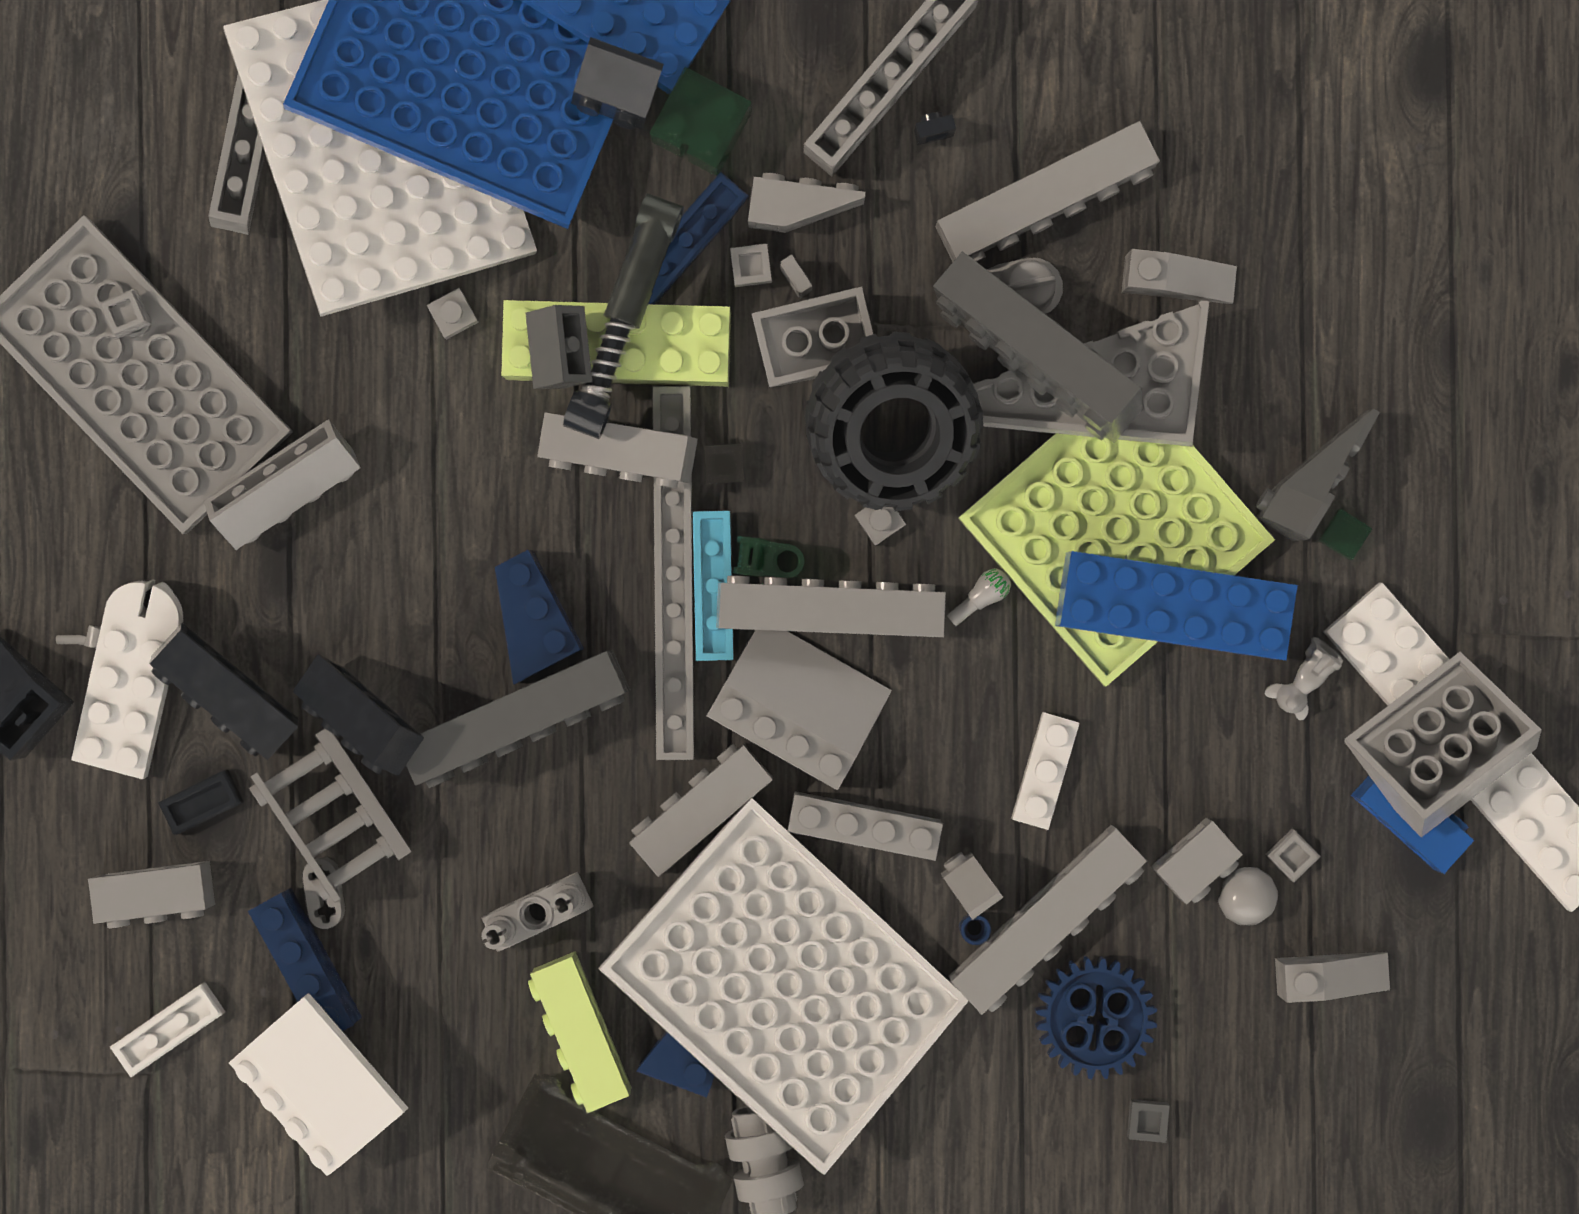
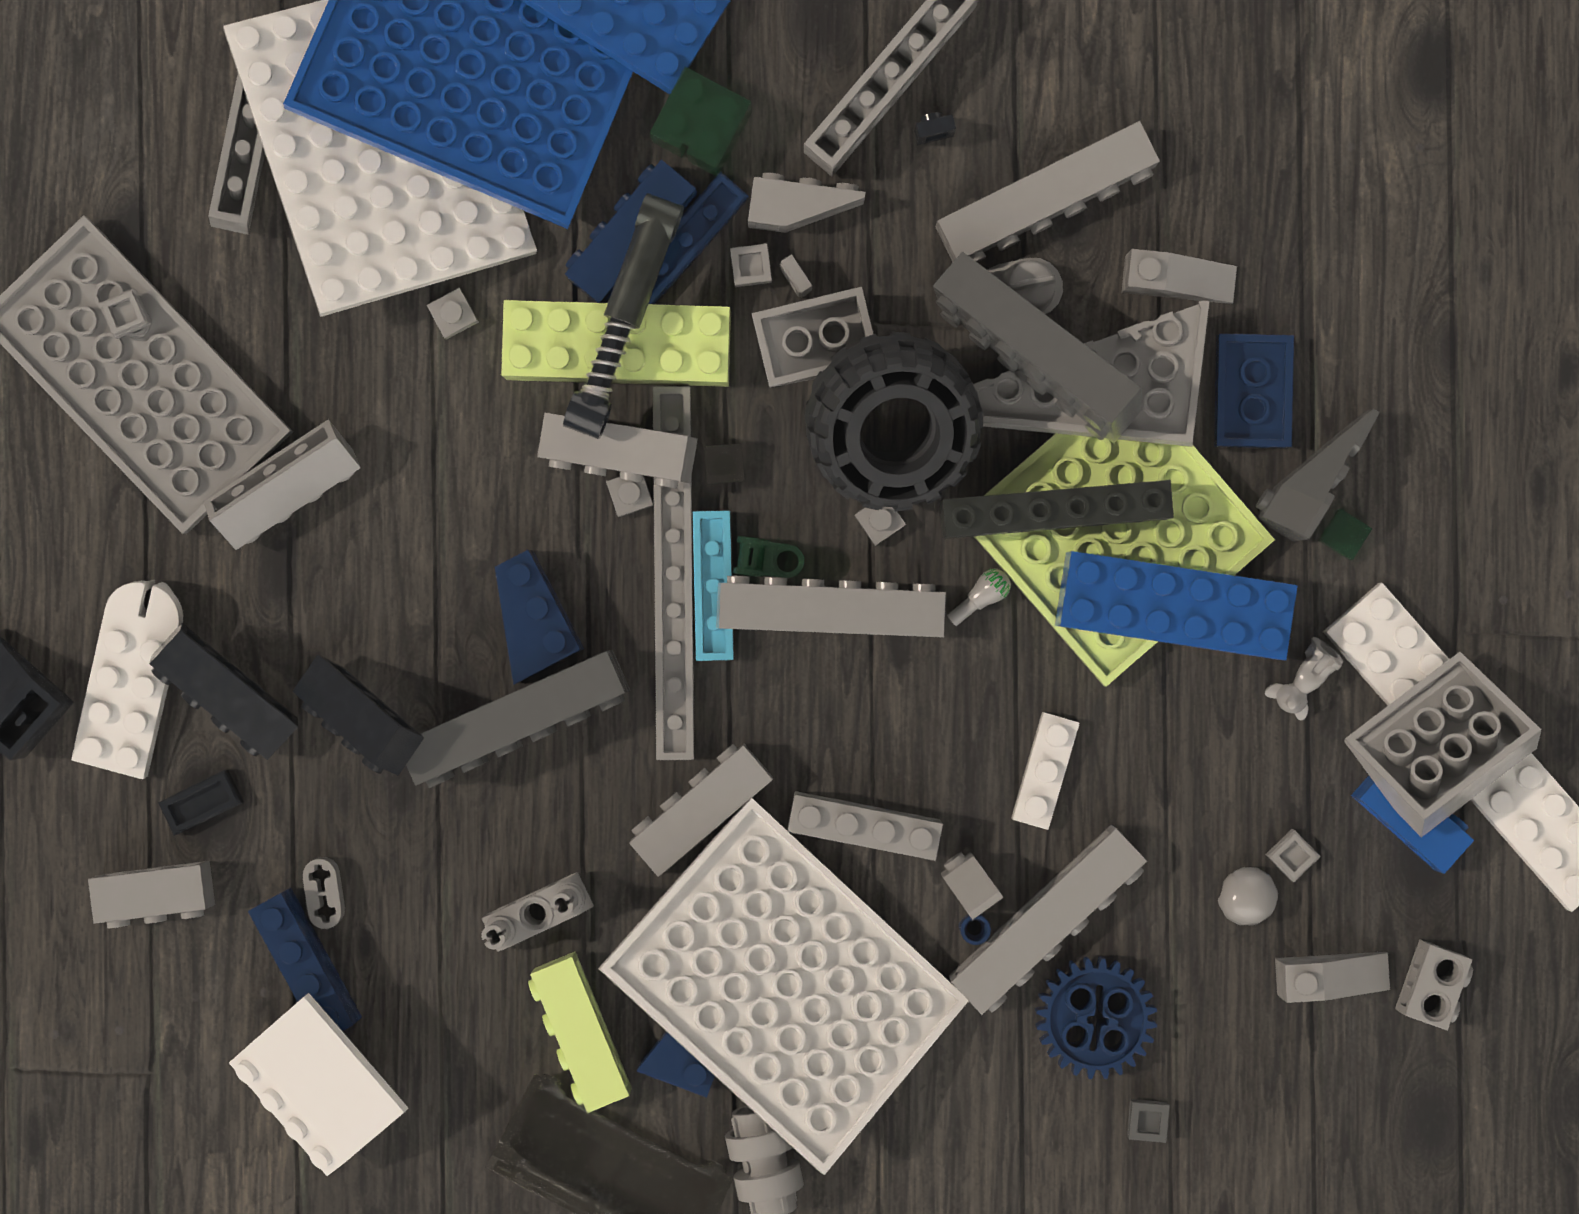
(89, 640): light grey hand -> none
(167, 1029): white tile -> none
(346, 782): light grey fence -> none
(558, 347): dark grey brick -> none
(602, 260): none -> dark blue brick
(616, 84): black slope -> none
(629, 495): none -> light grey plate
(800, 704): light grey slope -> none
(1056, 509): none -> pearl dark grey brick
(1197, 862): light grey brick -> none
(1254, 390): none -> dark blue plate
(1424, 982): none -> light grey brick

